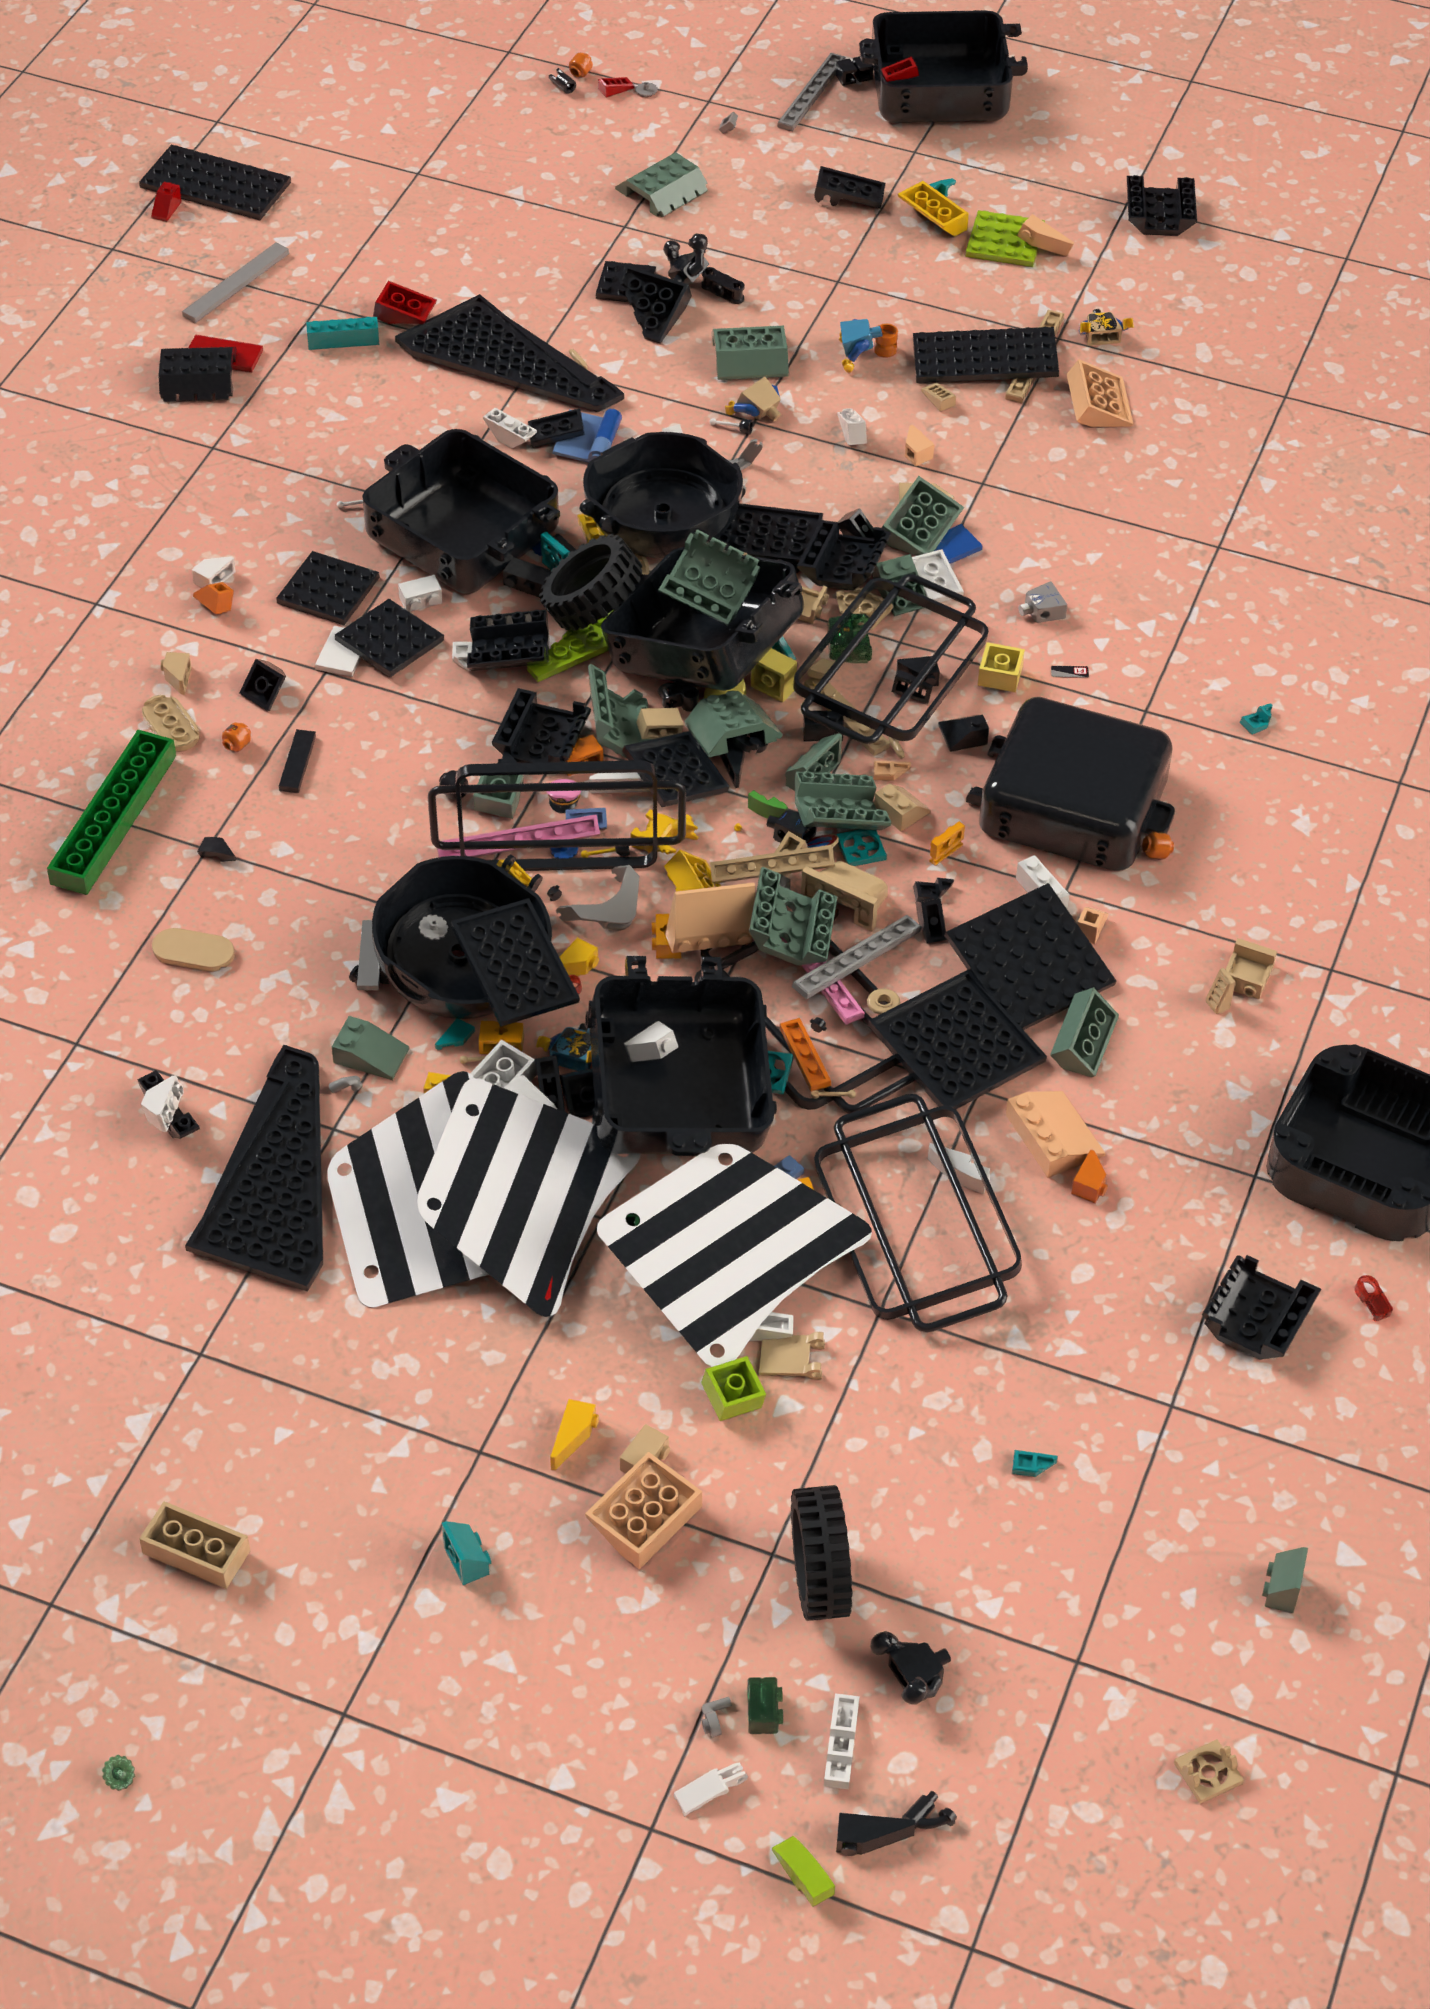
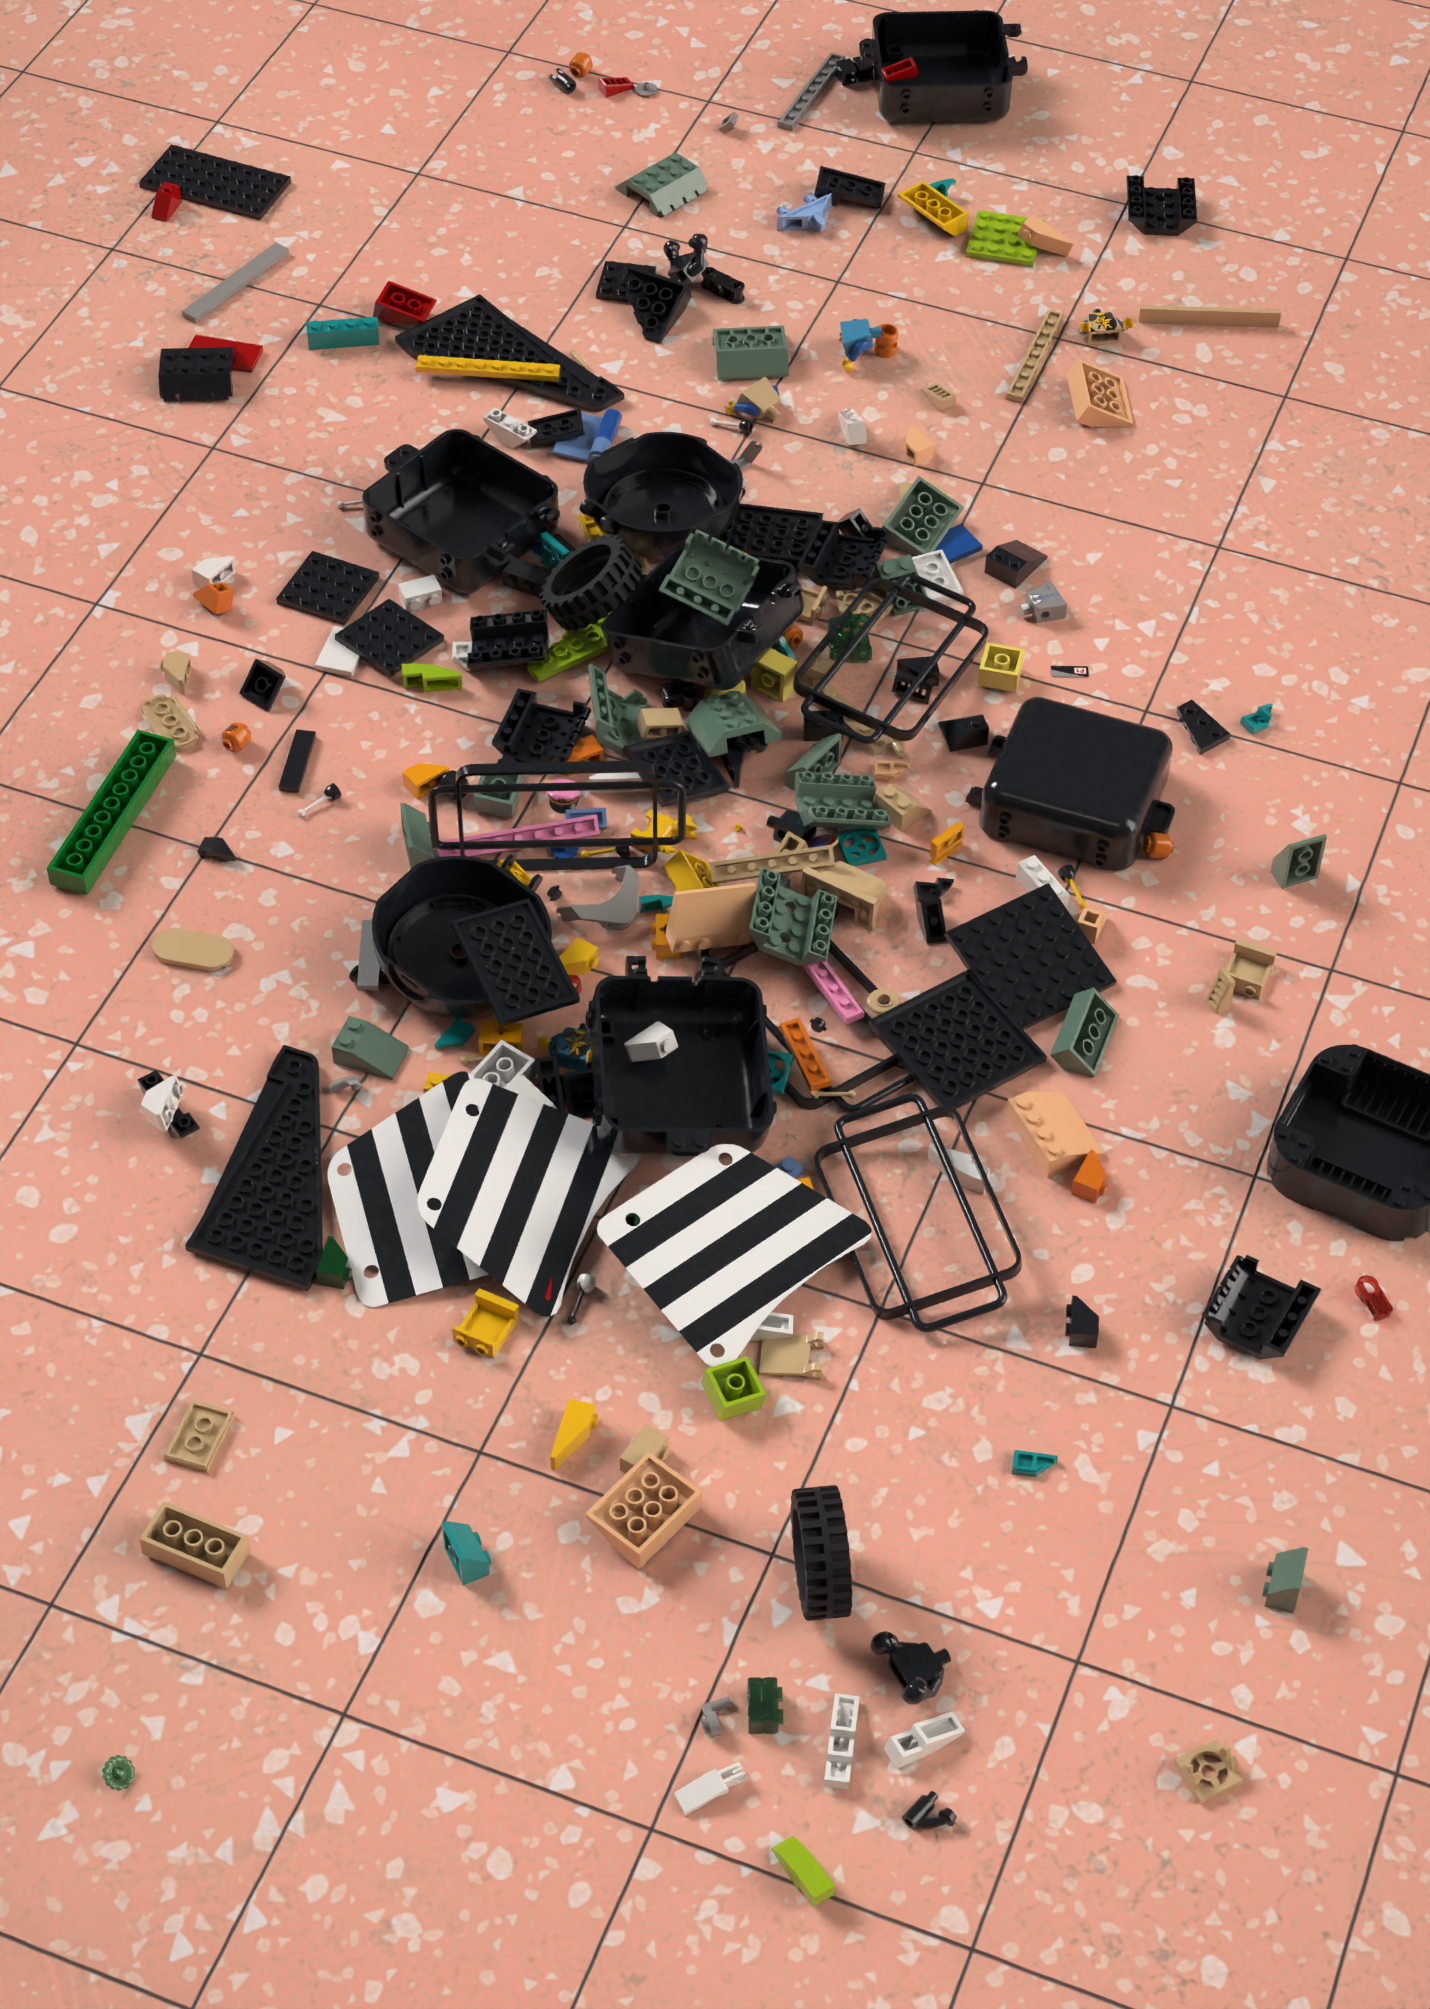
(199, 1436): none -> tan tile
(330, 793): none -> hinge
(333, 1266): none -> dark green slope
(416, 835): none -> sand green slope
(422, 778): none -> light orange slope
(431, 677): none -> lime slope
(433, 927): light grey piece -> none
(487, 368): none -> yellow plate
(487, 1324): none -> yellow panel
(584, 1284): none -> hinge
(654, 902): none -> teal slope
(765, 807): bright green slope -> none
(793, 636): none -> orange head
(805, 217): none -> light blue connector
(856, 957): light grey tile -> none
(867, 1833): black slope -> none
(923, 1739): none -> white slope
(985, 354): black plate -> none
(1013, 562): none -> black slope
(1067, 874): none -> hinge
(1083, 1324): none -> black slope
(1202, 727): none -> black wing
(1209, 316): none -> tan tile
(1299, 861): none -> sand green slope

